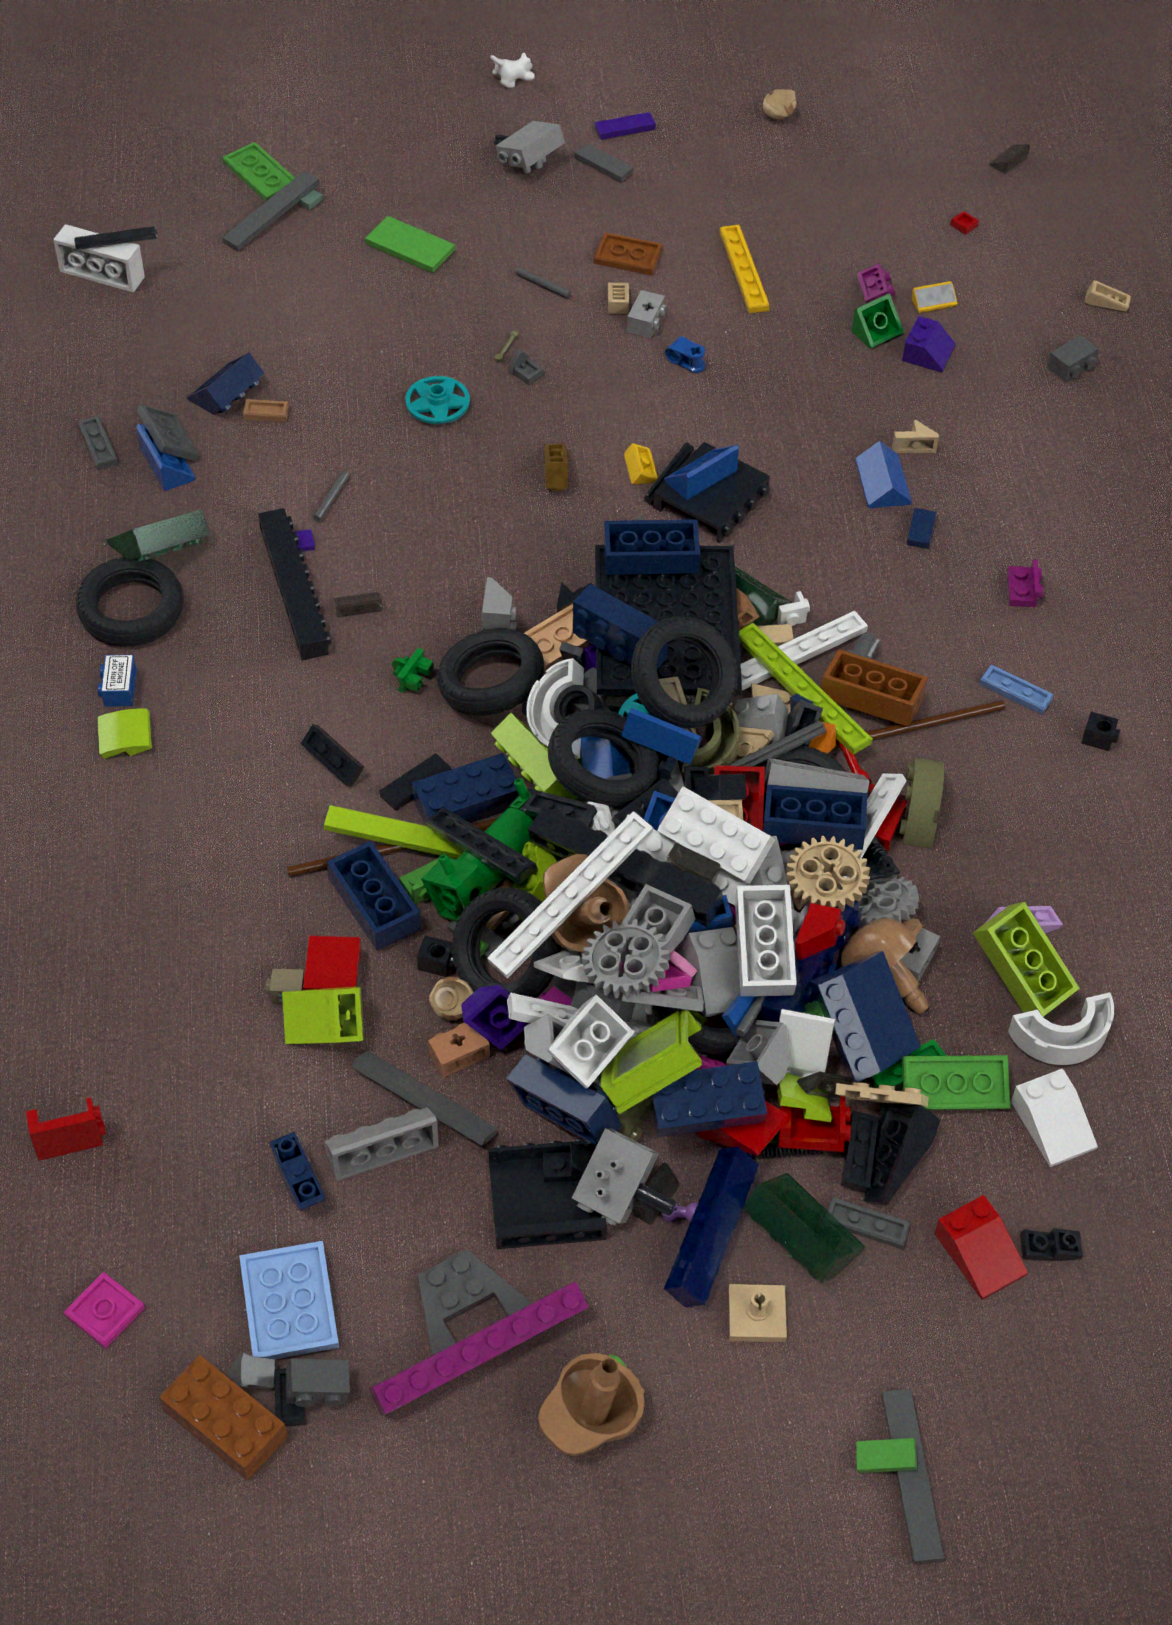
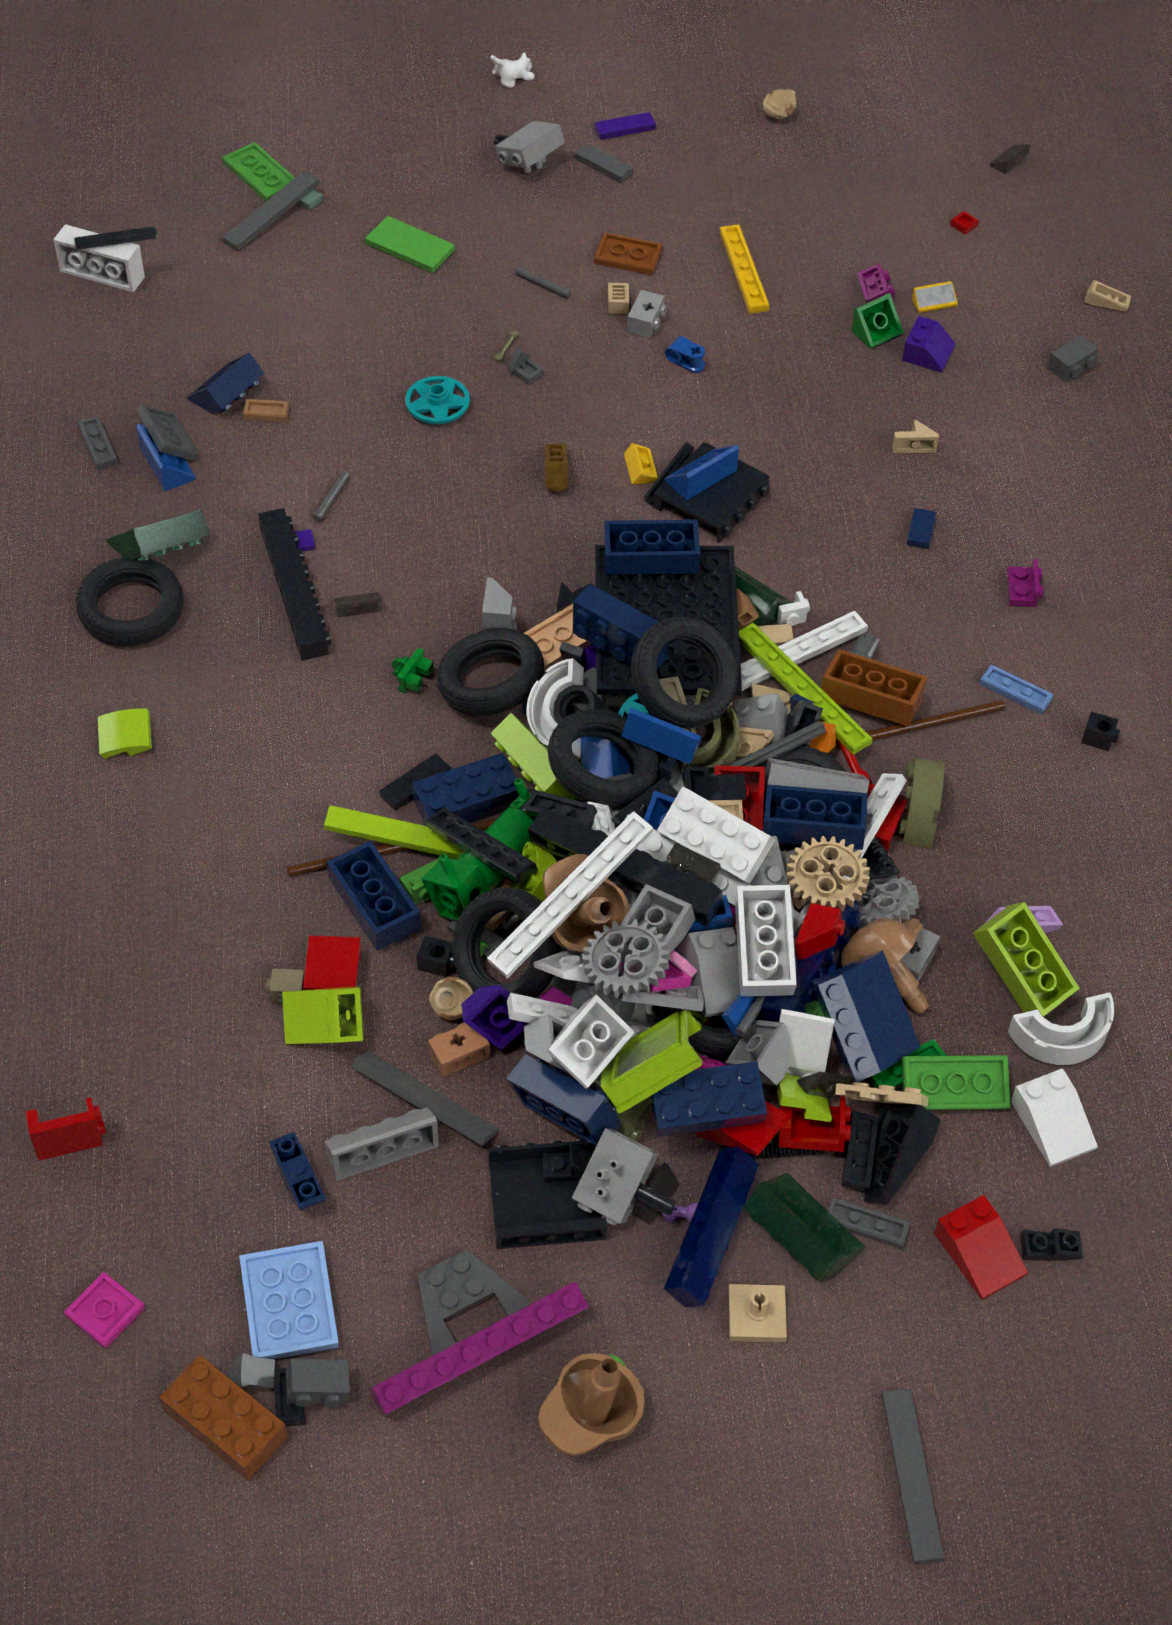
(118, 680): brick -> none
(332, 755): black plate -> none
(882, 477): slope -> none
(886, 1455): bright green tile -> none

